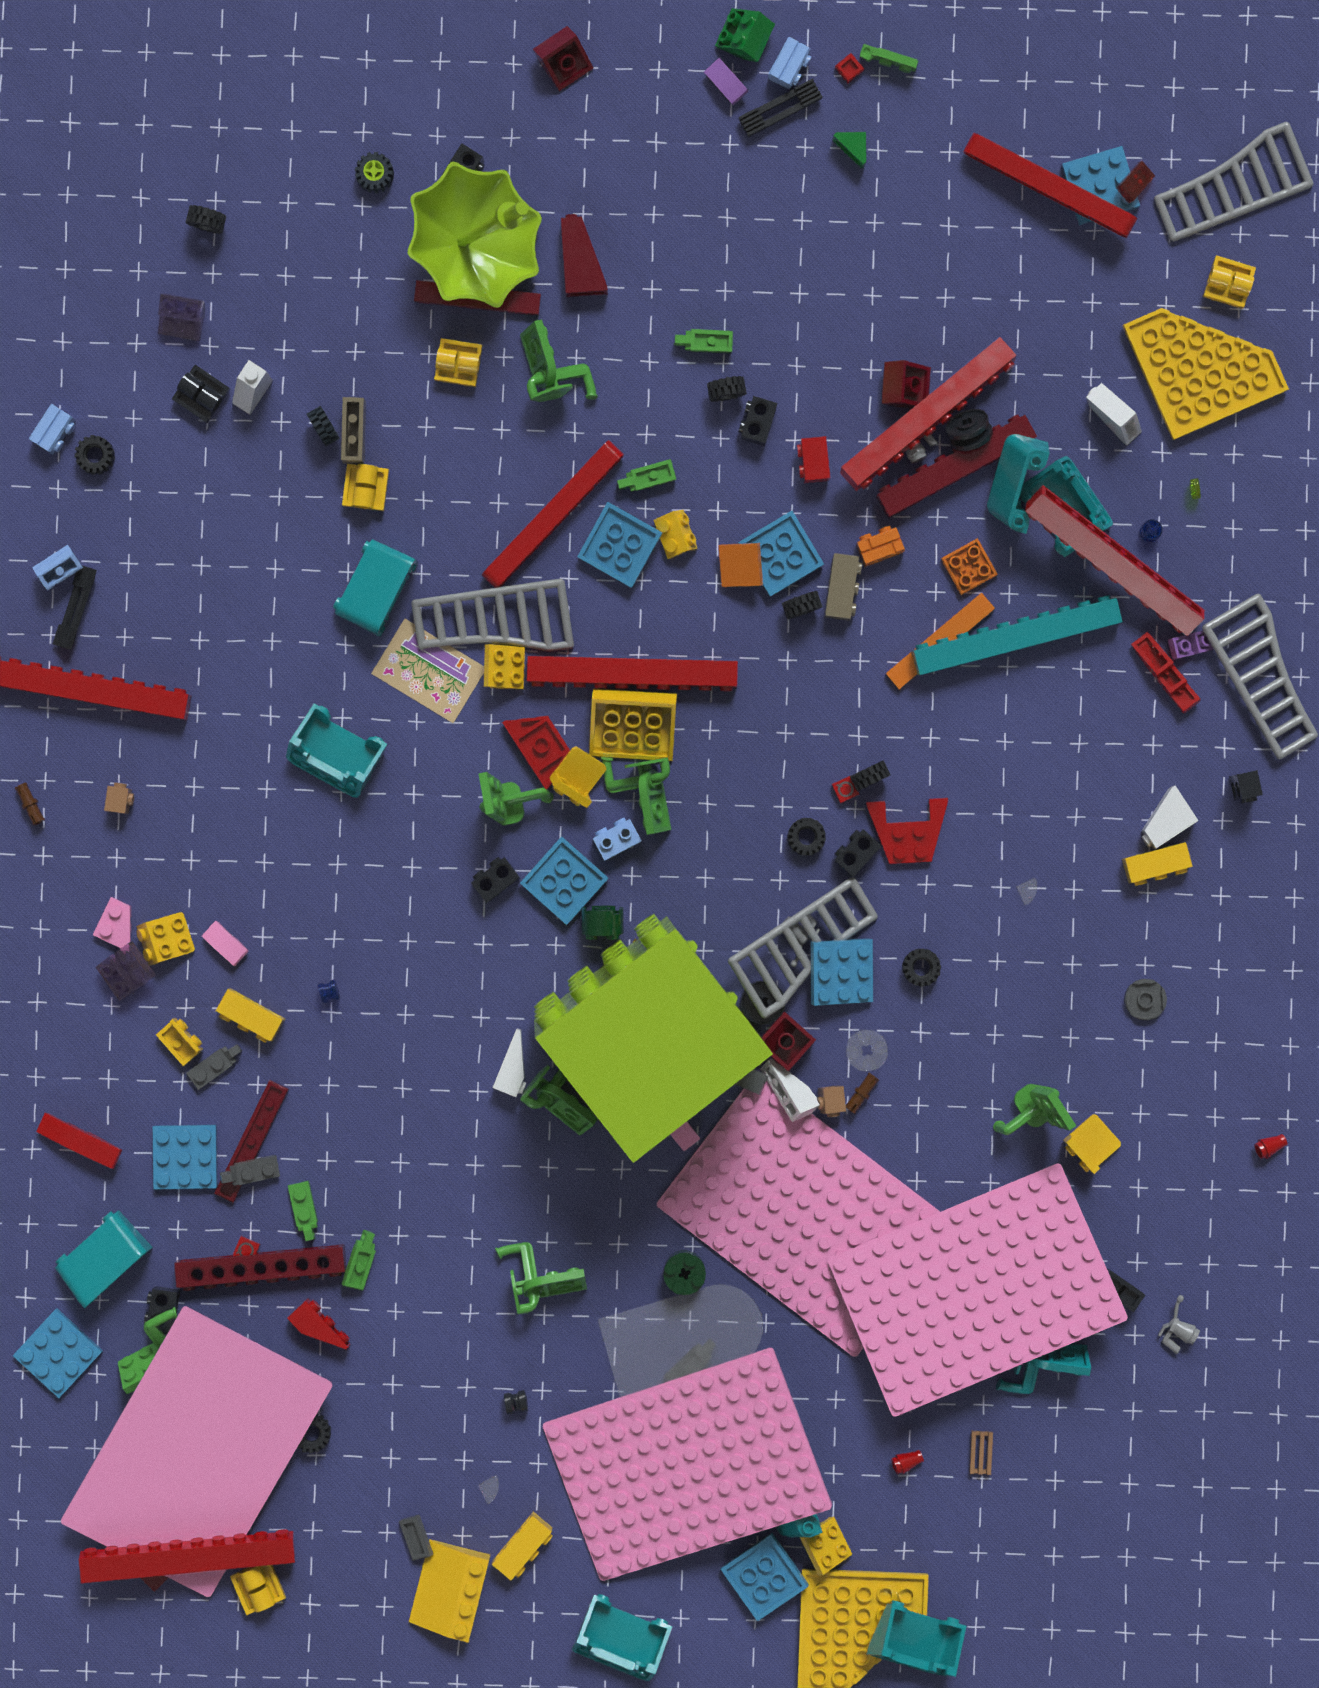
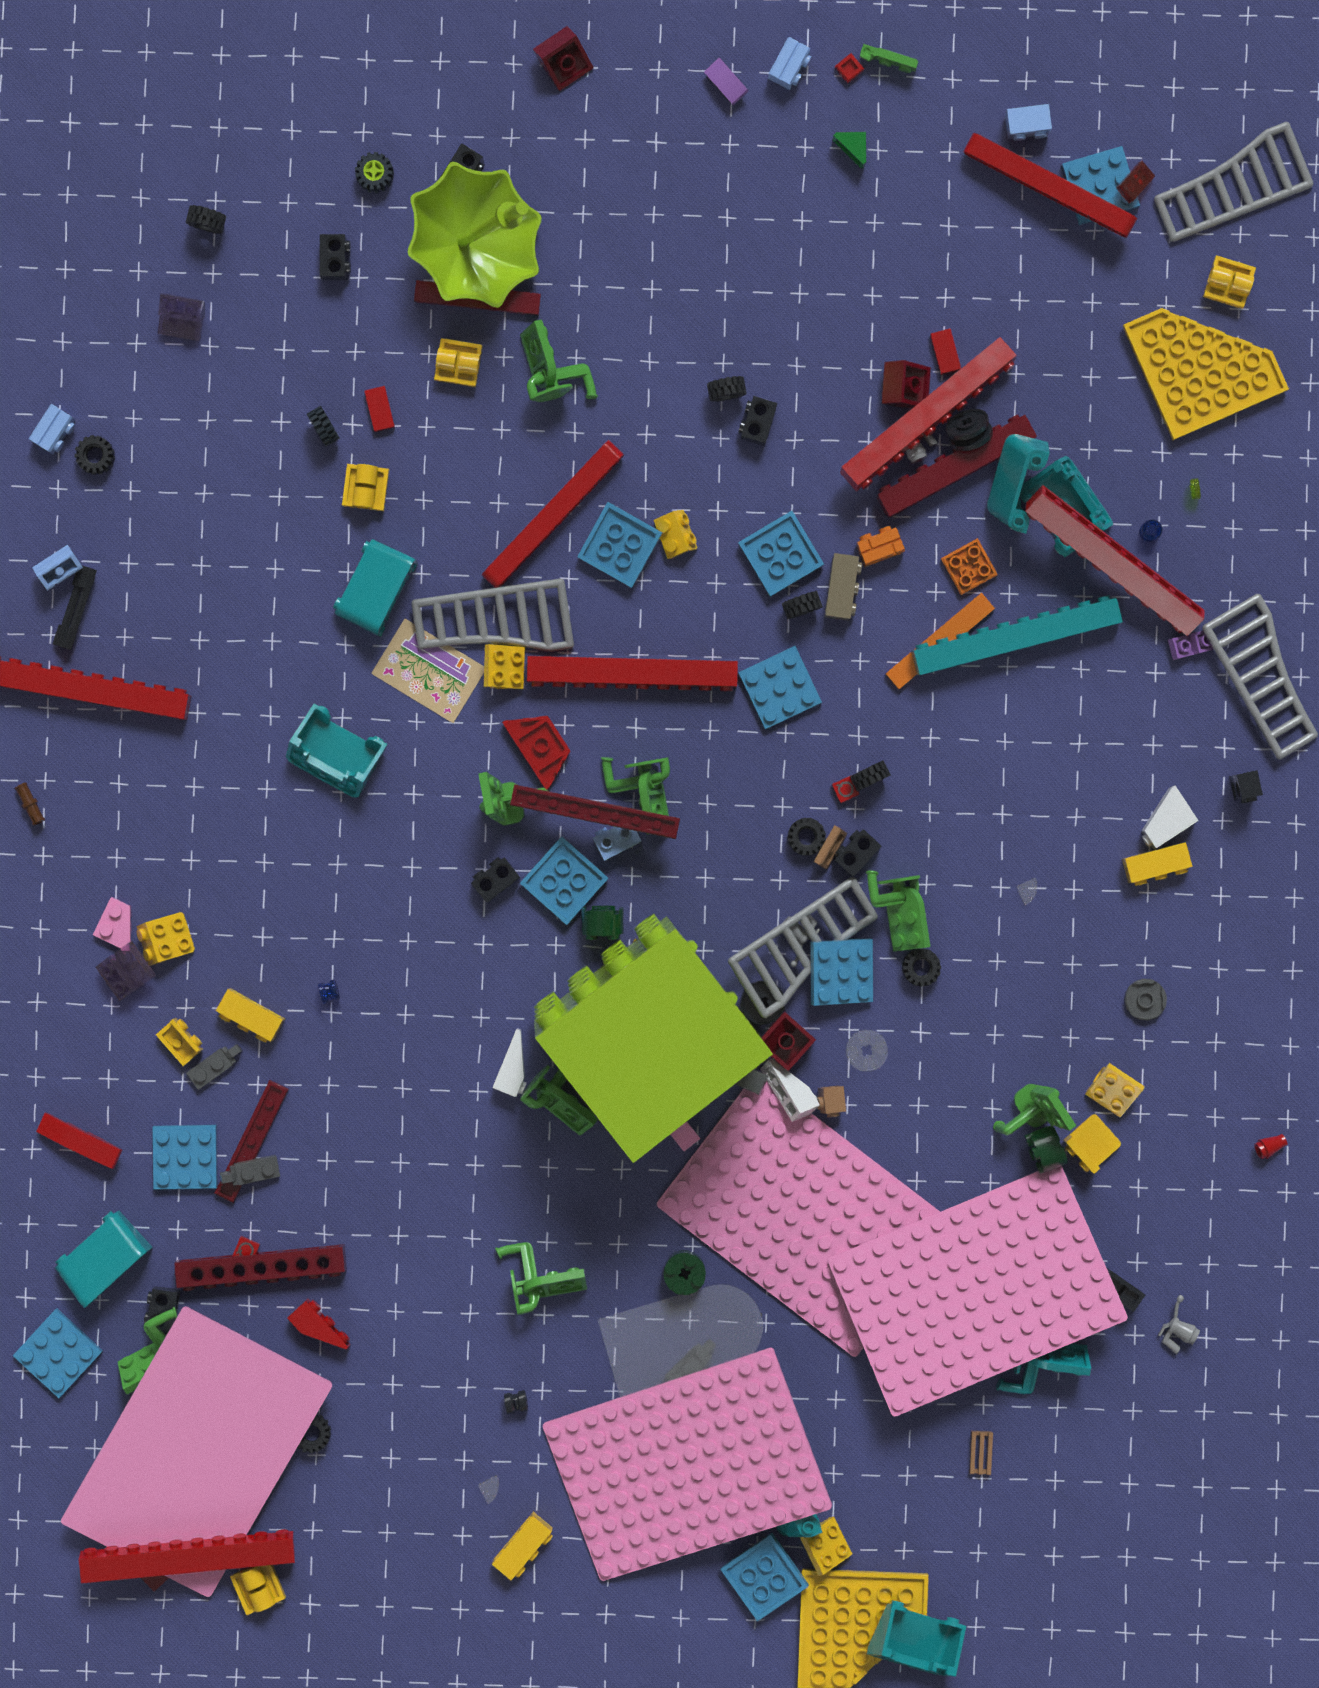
(119, 798): medium nougat brick -> none
(200, 393): black plate -> none
(225, 943): bright pink slope -> none
(250, 387): white slope -> none
(303, 1208): bright green hinge -> none
(329, 257): none -> black brick
(353, 430): dark tan brick -> none
(360, 1261): bright green hinge -> none
(379, 408): none -> red tile
(416, 1537): dark grey tile -> none
(449, 1590): yellow slope -> none
(577, 776): yellow bracket -> none
(581, 265): dark red slope -> none
(595, 811): none -> dark red tile
(621, 1639): teal windscreen -> none
(632, 724): yellow slope -> none
(648, 476): bright green hinge -> none
(706, 341): bright green hinge -> none
(740, 564): orange tile -> none
(745, 34): green slope -> none
(753, 121): black container -> none
(780, 687): none -> dark azure plate
(814, 459): red brick -> none
(830, 846): none -> medium nougat tile
(862, 1093): reddish brown pin -> none
(904, 911): none -> bright green plate
(906, 1461): red cone -> none
(908, 840): red wing -> none
(945, 351): none -> red tile
(1028, 122): none -> light blue brick
(1046, 1149): none -> dark green brick
(1114, 413): white slope -> none
(1114, 1090): none -> yellow plate
(1165, 672): red slope -> none

